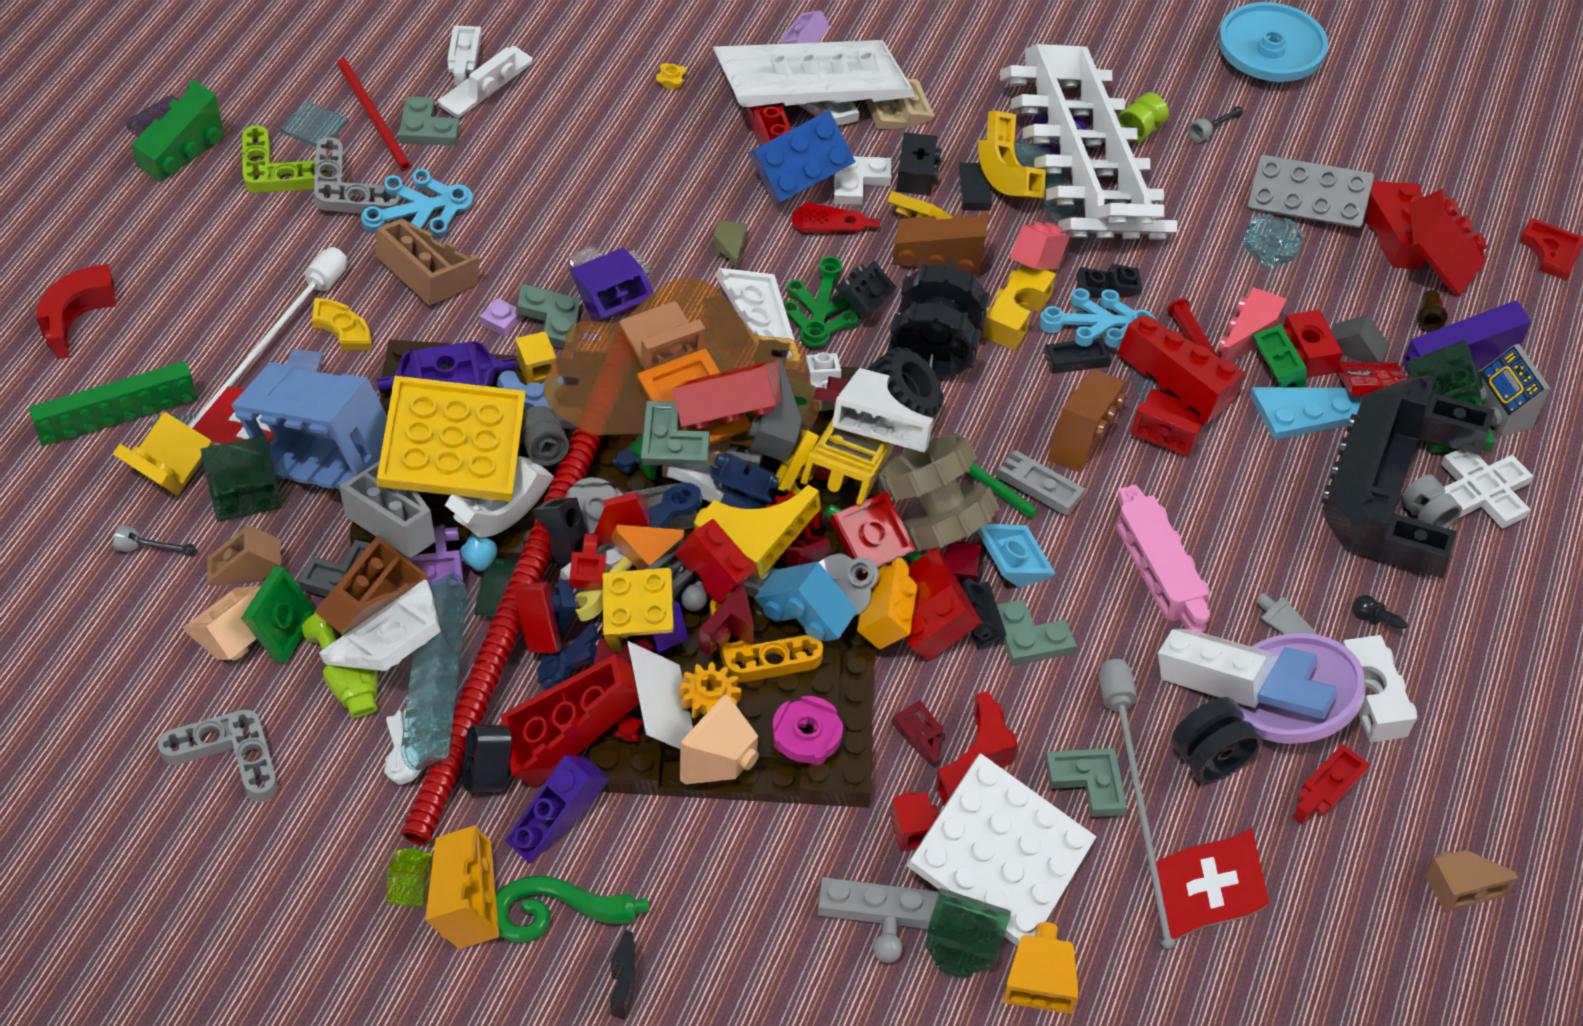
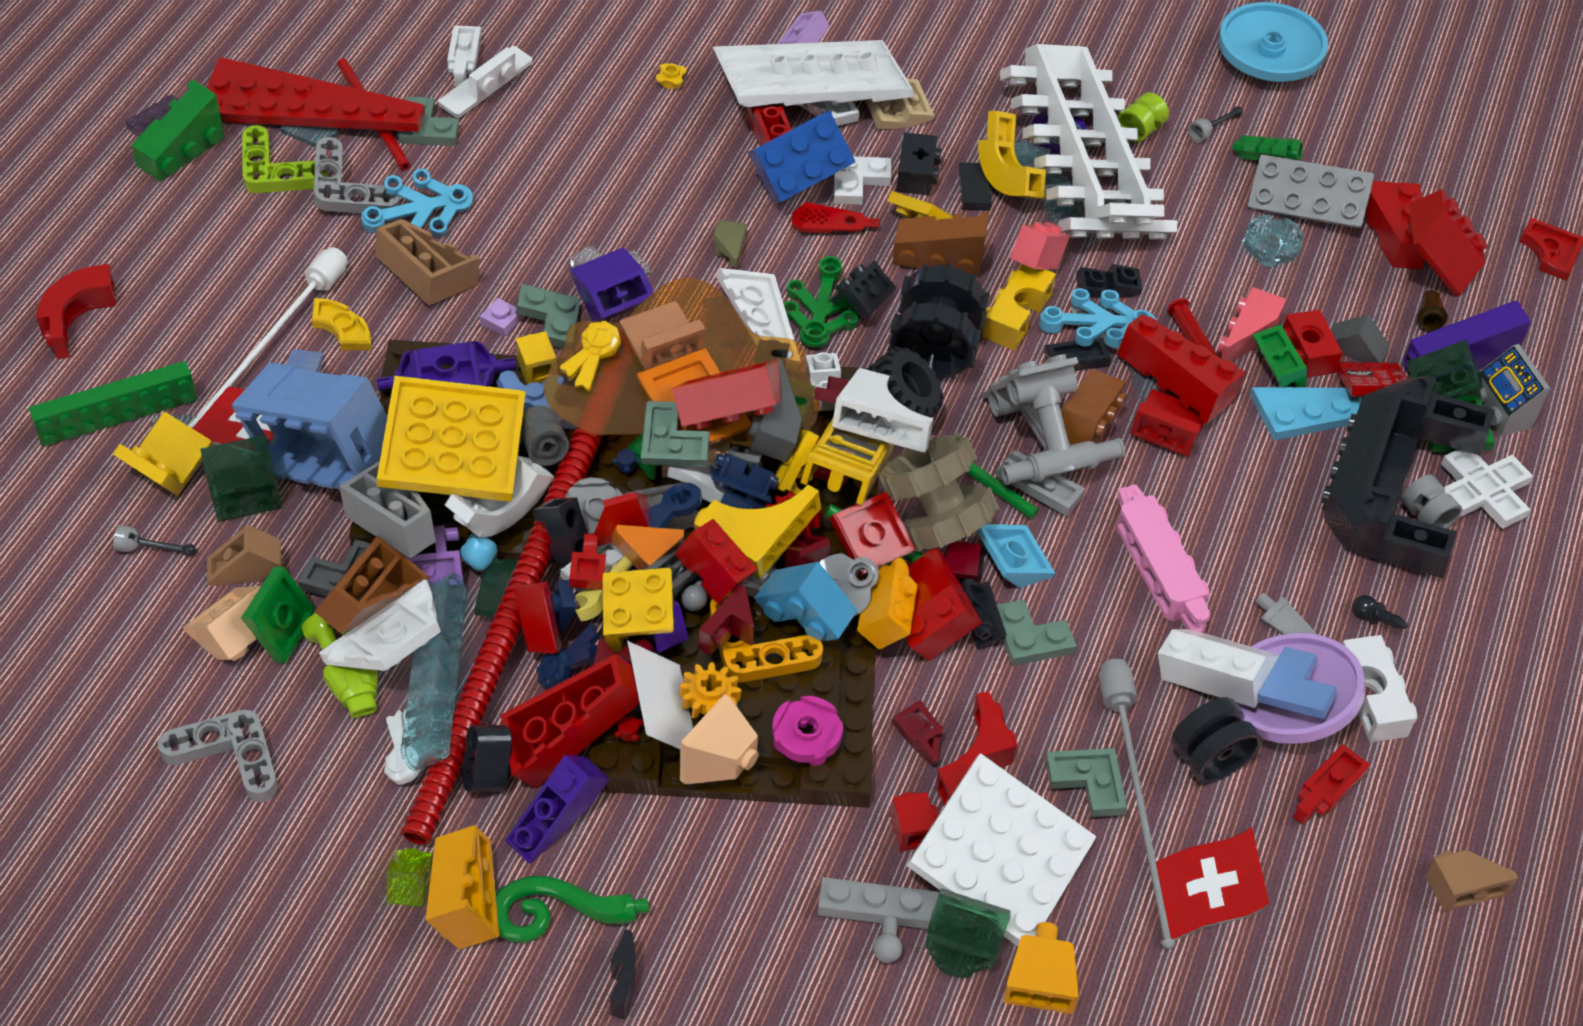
(281, 98): none -> red wing
(598, 342): none -> yellow piece
(1037, 393): none -> light grey plate
(1254, 146): none -> green rock

